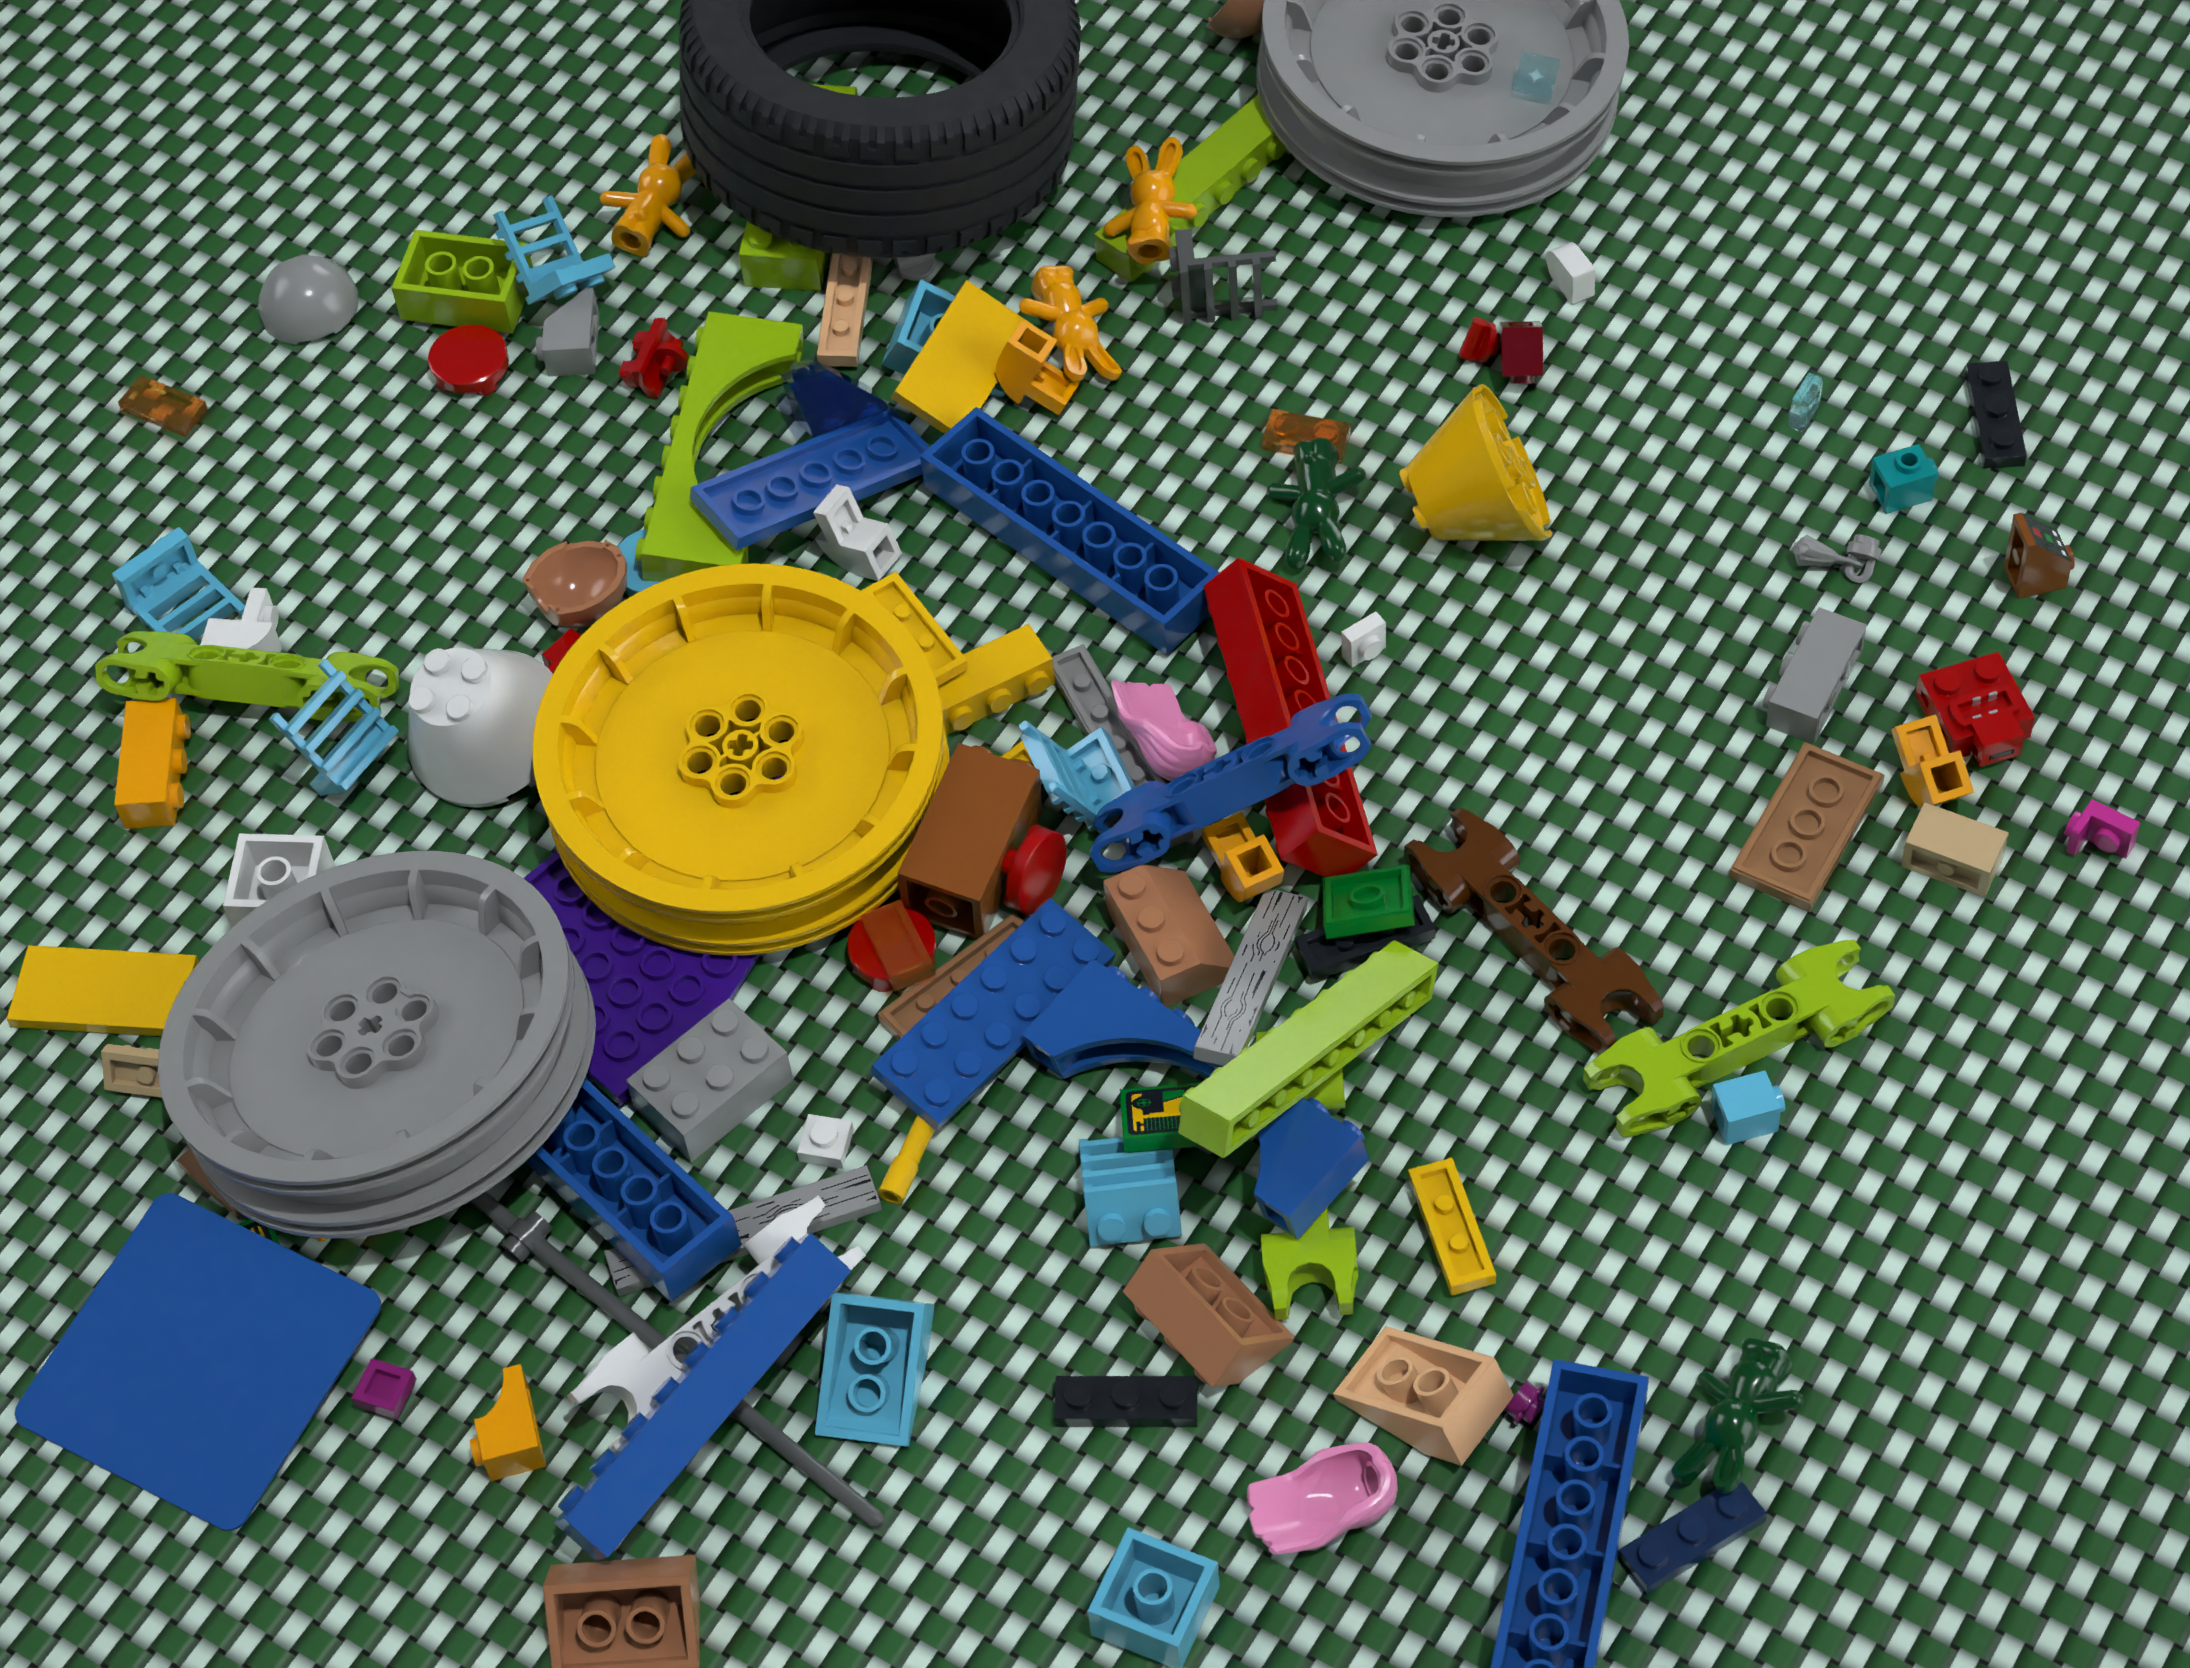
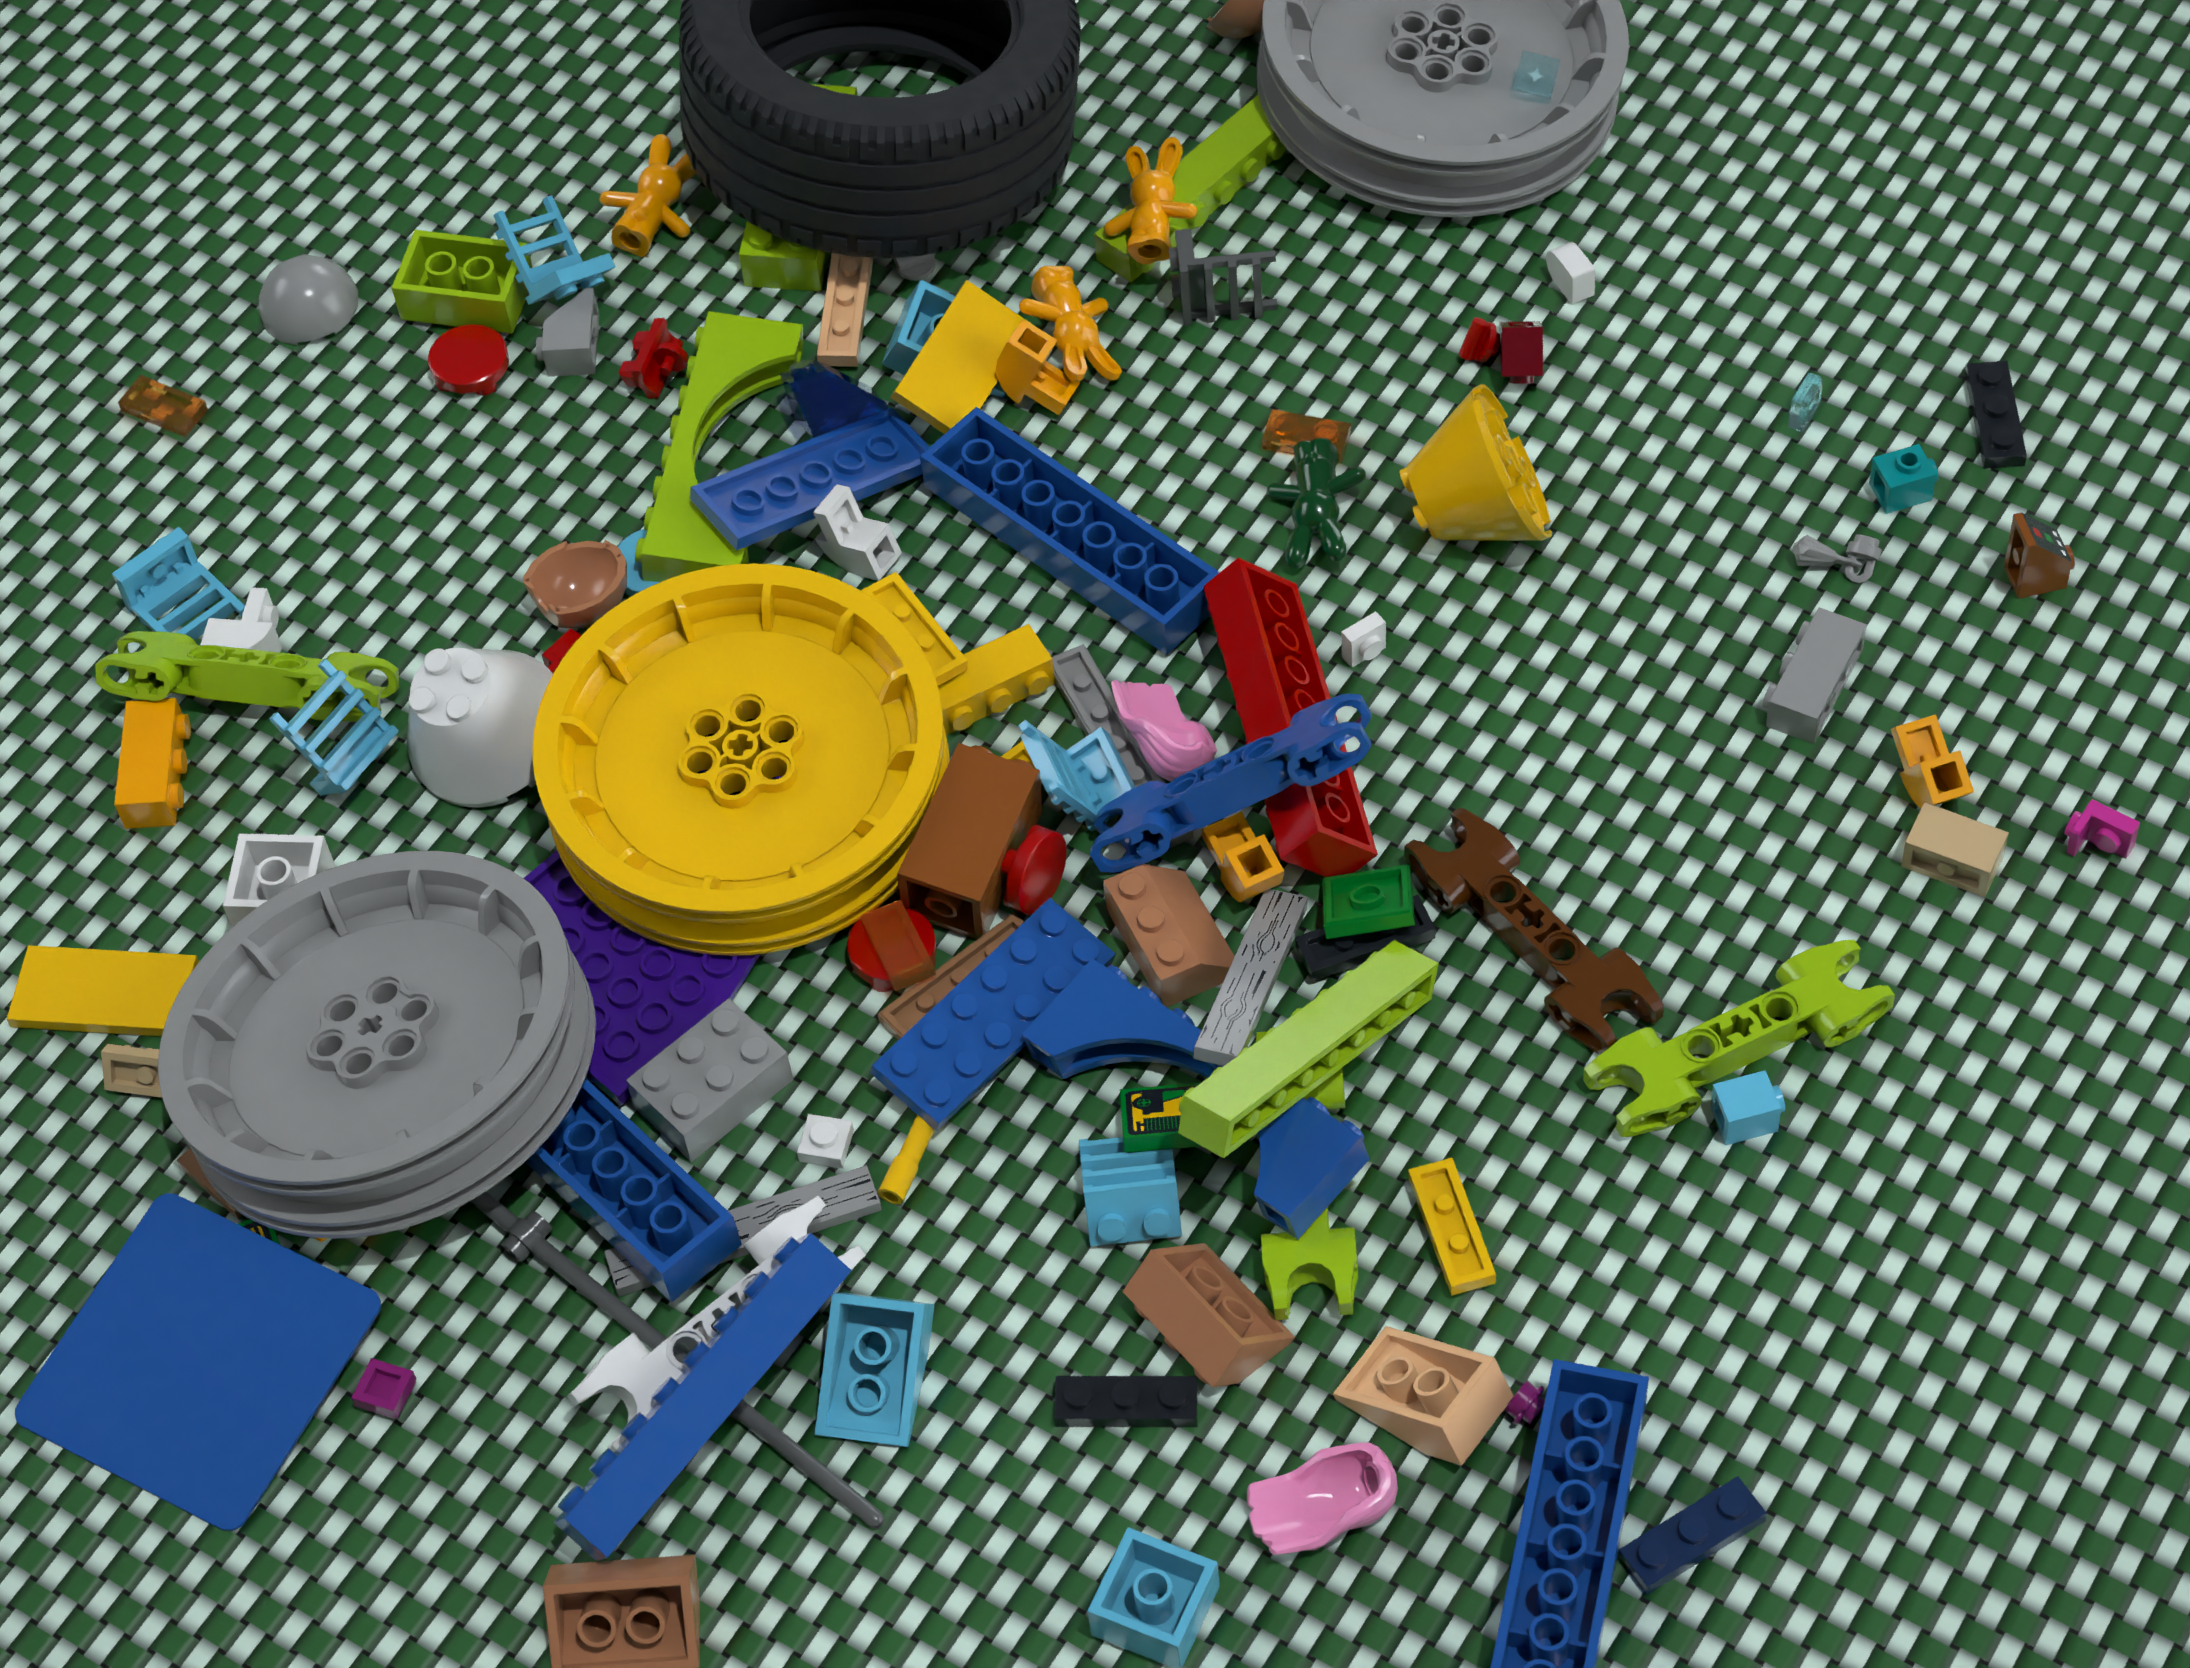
(509, 1432): light orange arch -> none
(1733, 1421): dark green animal -> none
(1806, 826): medium nougat tile -> none
(1977, 708): red piece -> none

